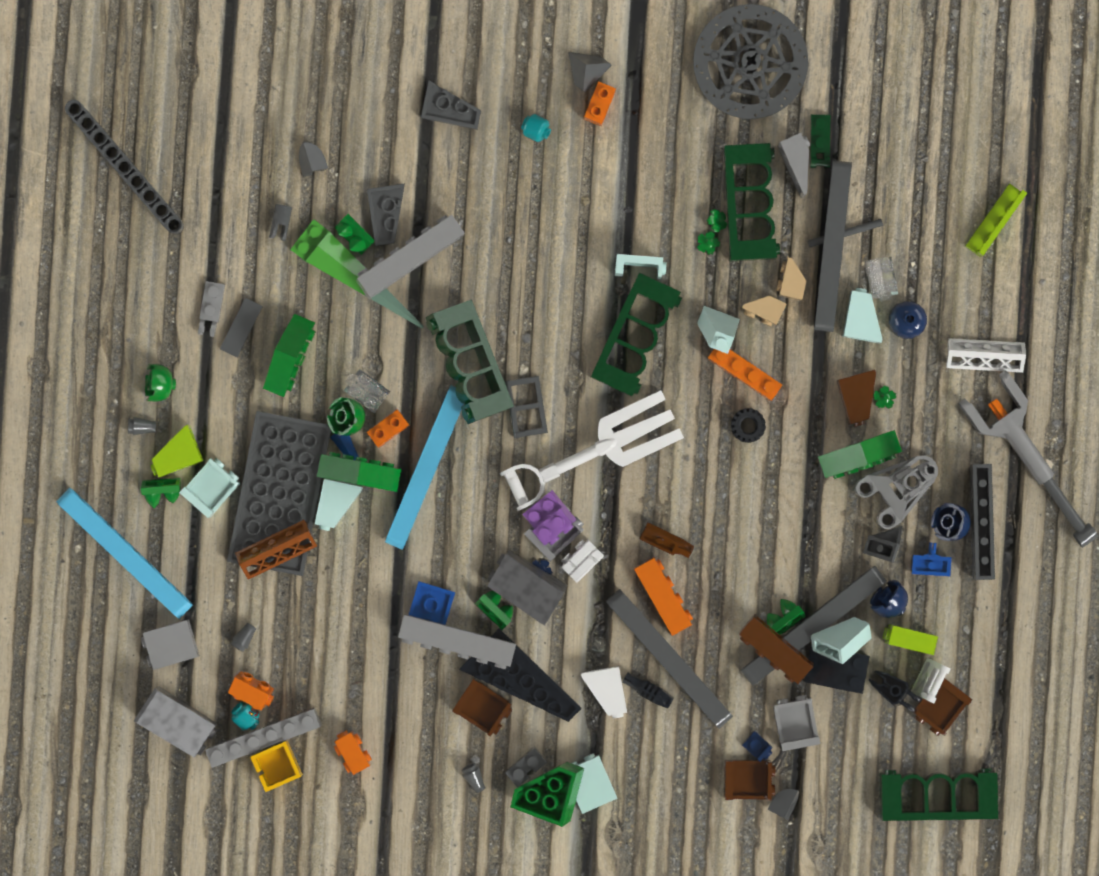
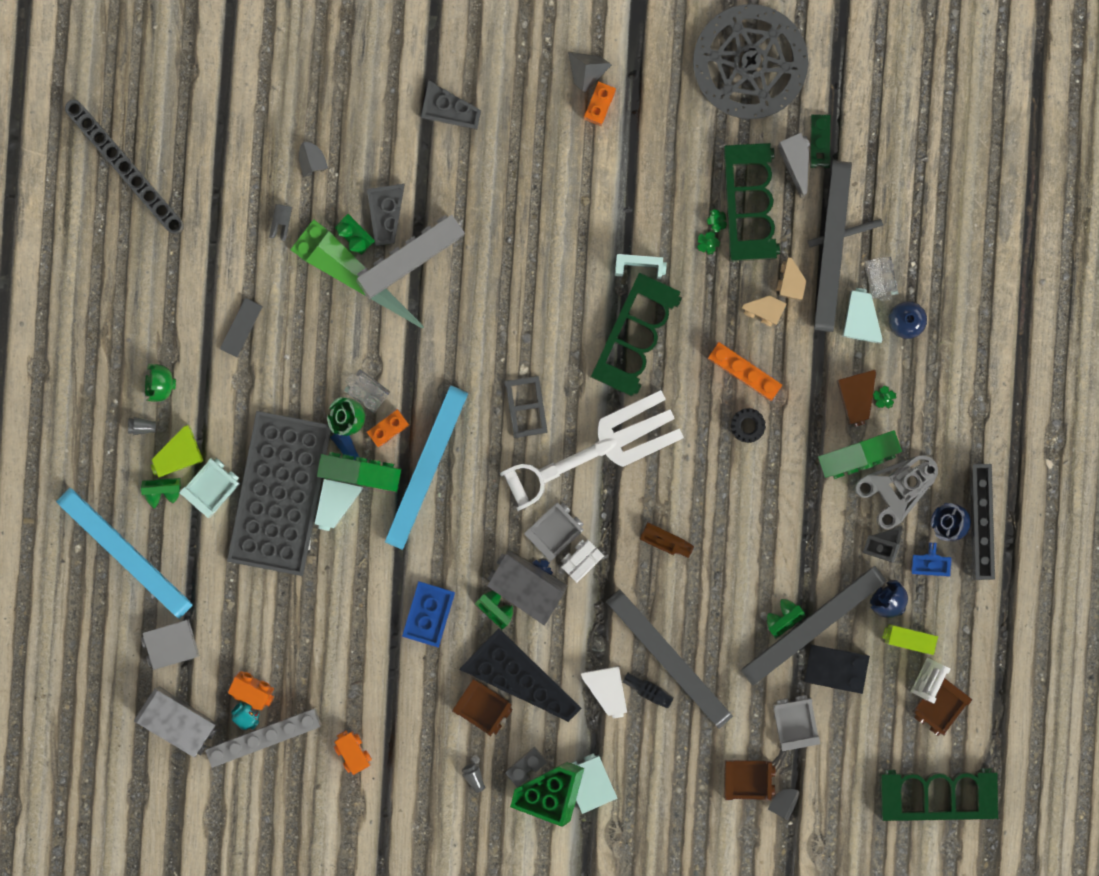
(211, 306): light grey hinge -> none
(243, 638): dark grey cone -> none
(274, 546): dark orange fence -> none
(277, 764): yellow piece -> none
(289, 355): green brick -> none
(457, 640): light grey brick -> none
(473, 408): dark green fence -> none
(536, 128): teal head -> none
(549, 518): medium lavender plate -> none
(663, 597): orange brick -> none
(718, 328): light aqua slope -> none
(758, 746): dark blue bracket -> none
(776, 649): reddish brown brick -> none
(842, 639): light aqua slope -> none
(896, 691): black hinge -> none
(986, 351): white fence -> none
(995, 220): lime fence -> none
(1010, 427): light grey piece -> none

